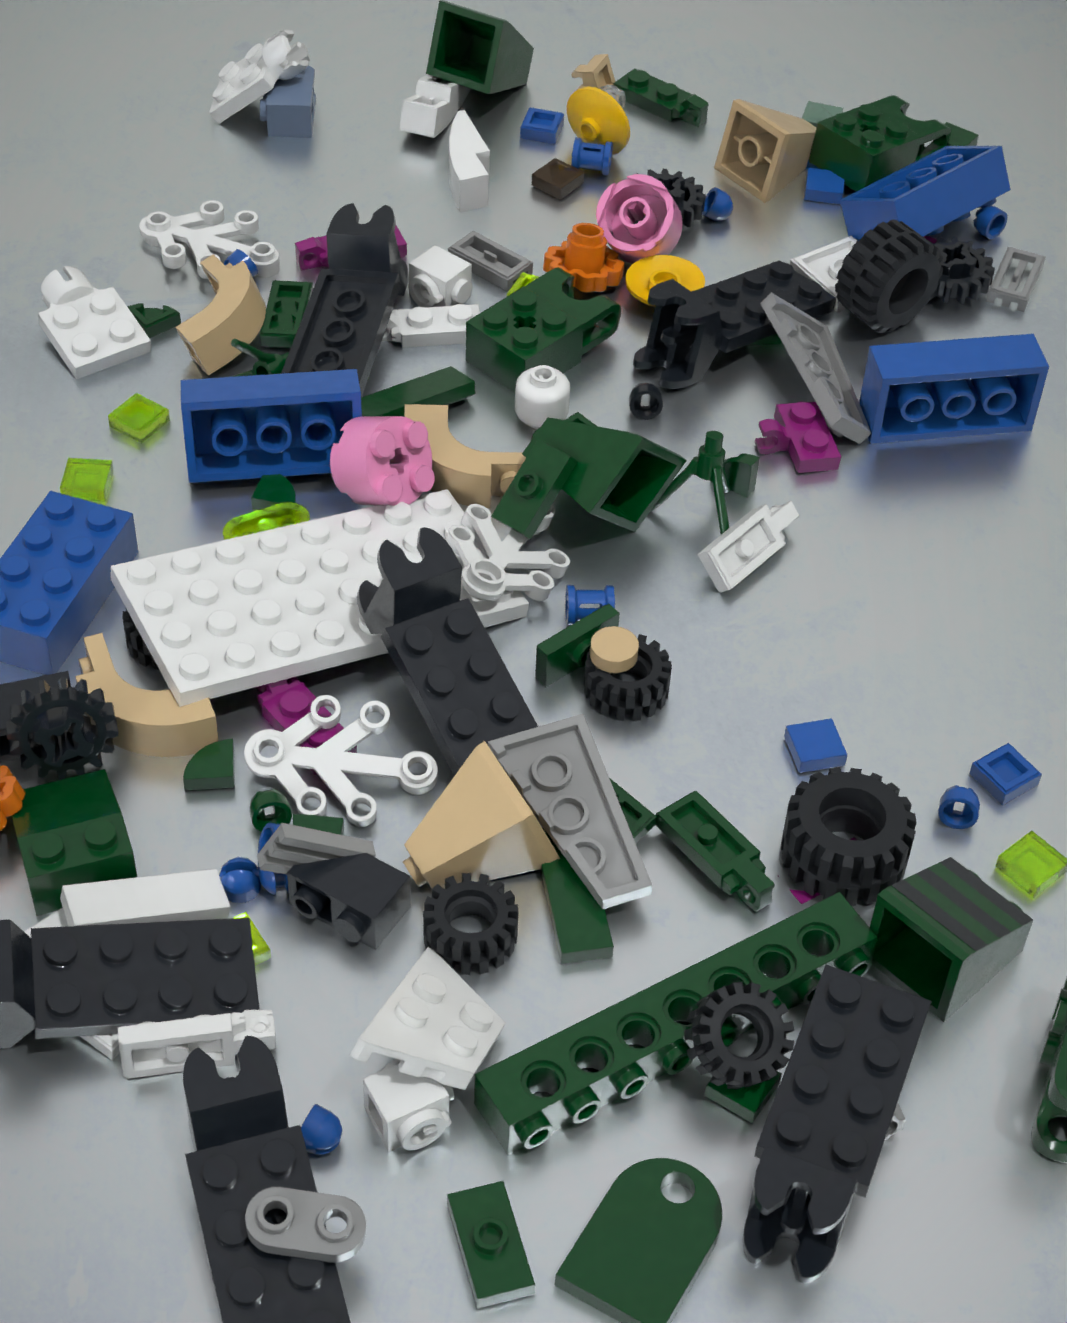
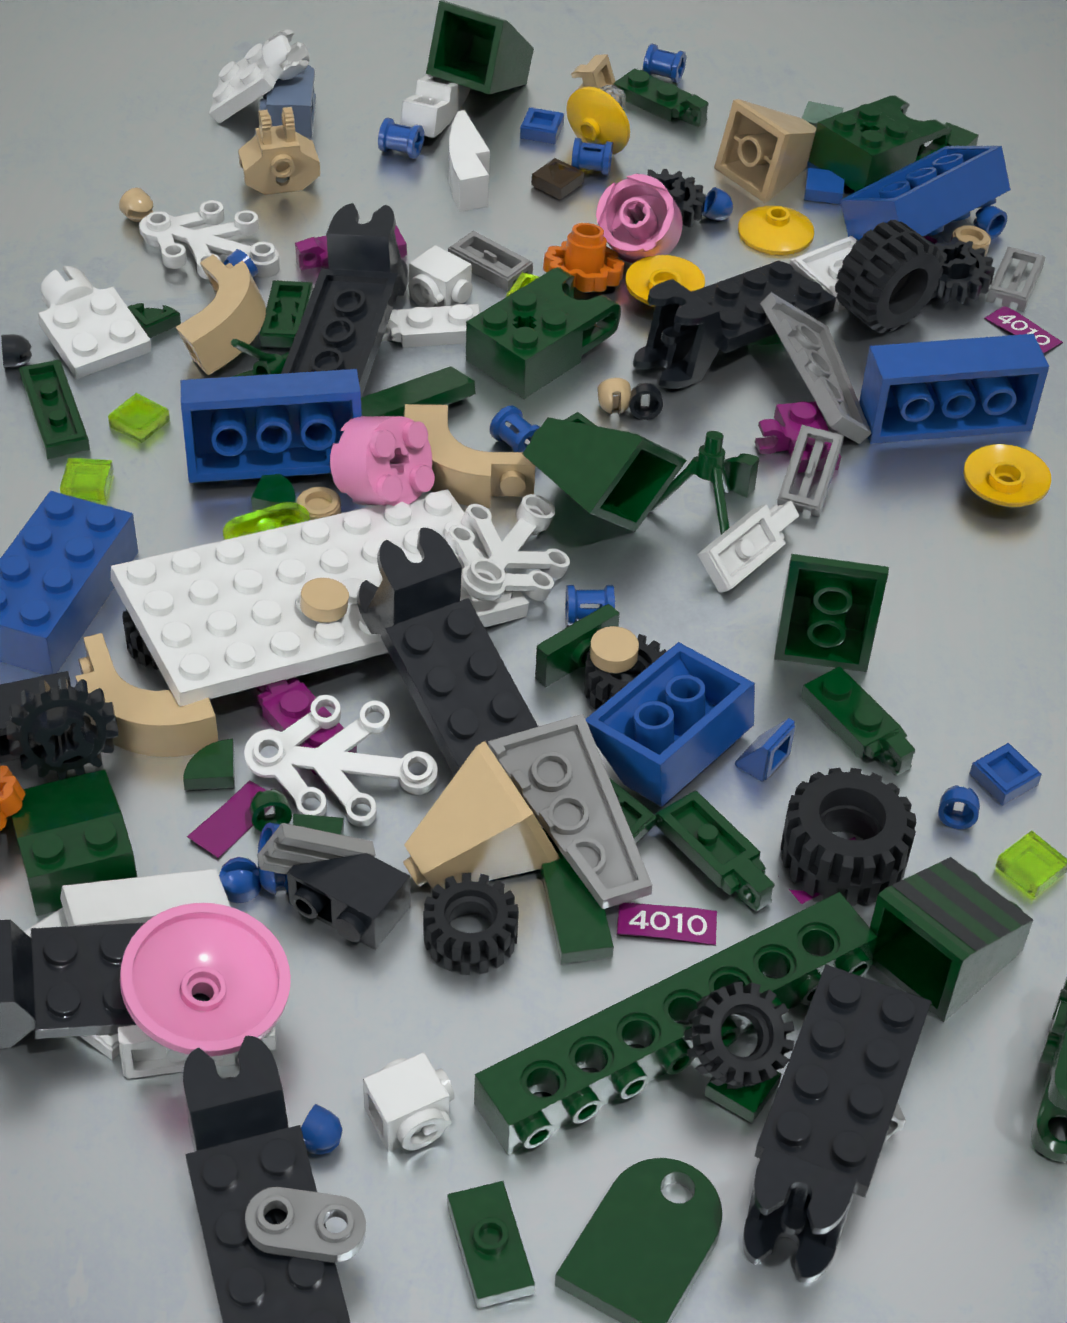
(15, 350): none -> black hinge
(54, 409): none -> dark green tile
(136, 204): none -> tan hinge
(210, 953): none -> bright pink dish
(228, 822): none -> magenta sticker
(278, 153): none -> tan hinge
(320, 502): none -> tan tile
(324, 599): none -> tan tile
(400, 138): none -> blue bush
(433, 1025): white wing -> none
(519, 425): none -> blue bush
(534, 489): dark green plate -> none
(541, 394): white head -> none
(612, 387): none -> tan hinge
(665, 63): none -> blue bush
(668, 922): none -> magenta sticker
(672, 722): none -> blue slope
(768, 751): none -> blue slope
(776, 230): none -> yellow dish
(801, 501): none -> light grey tile
(815, 745): blue tile -> none
(830, 612): none -> dark green slope
(859, 719): none -> dark green hinge
(974, 234): none -> tan tile
(1007, 475): none -> yellow dish
(1018, 324): none -> magenta sticker

